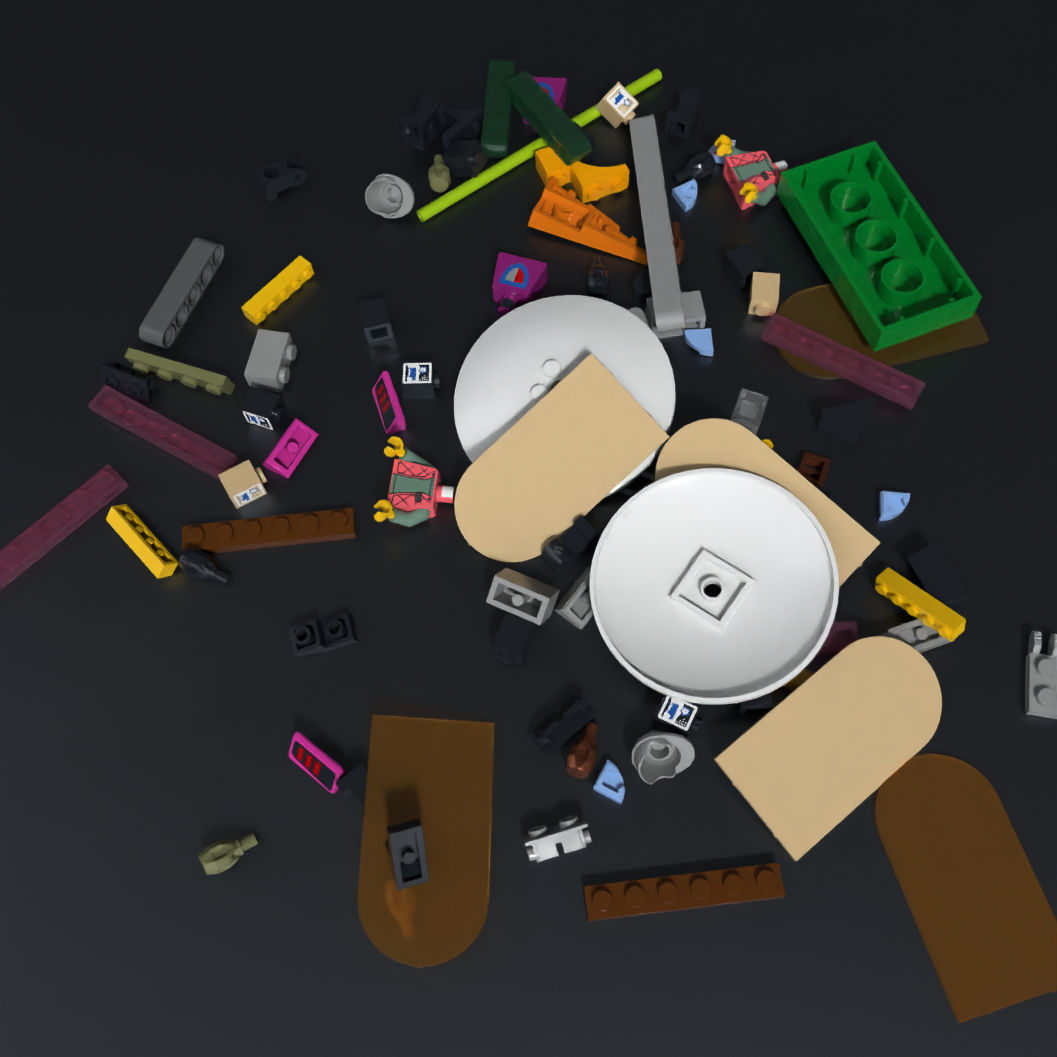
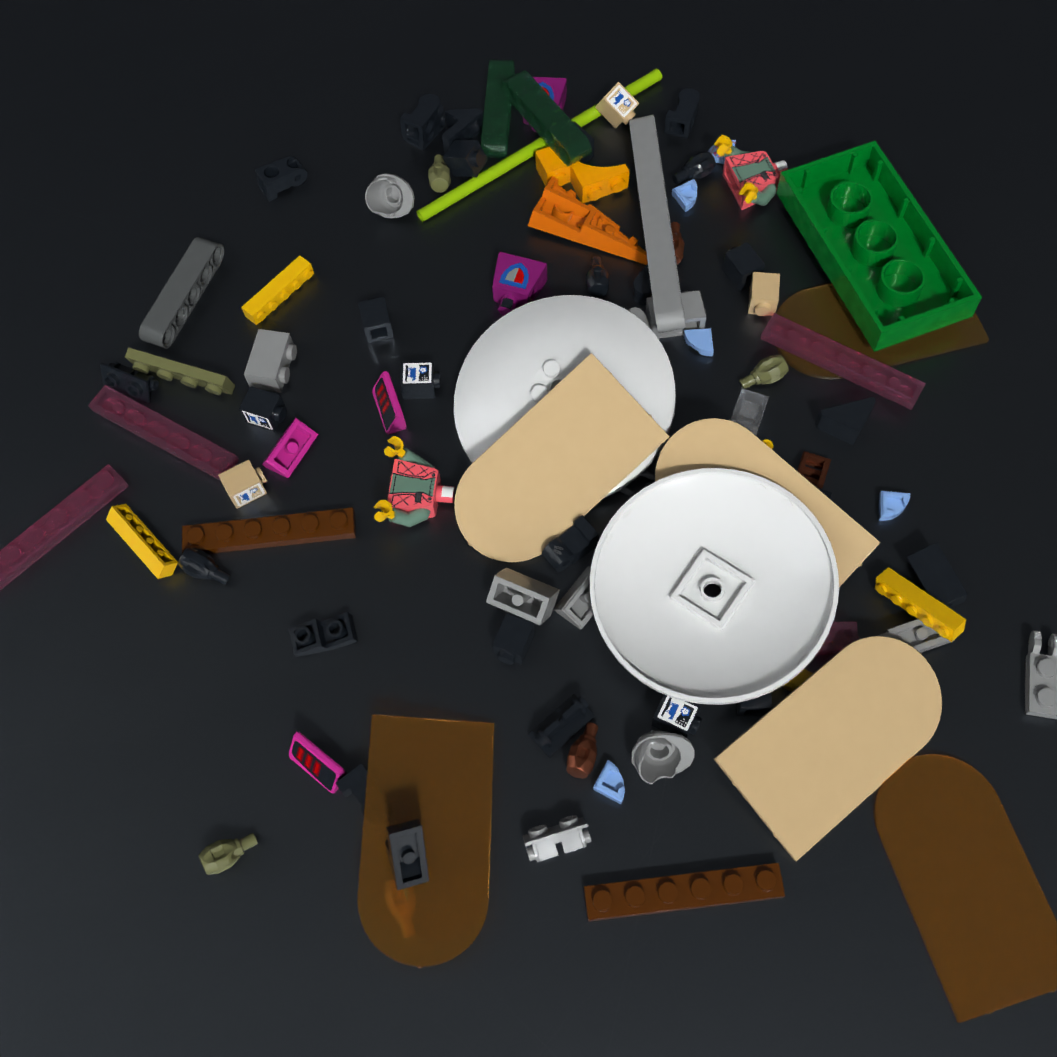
(766, 371): none -> olive piece

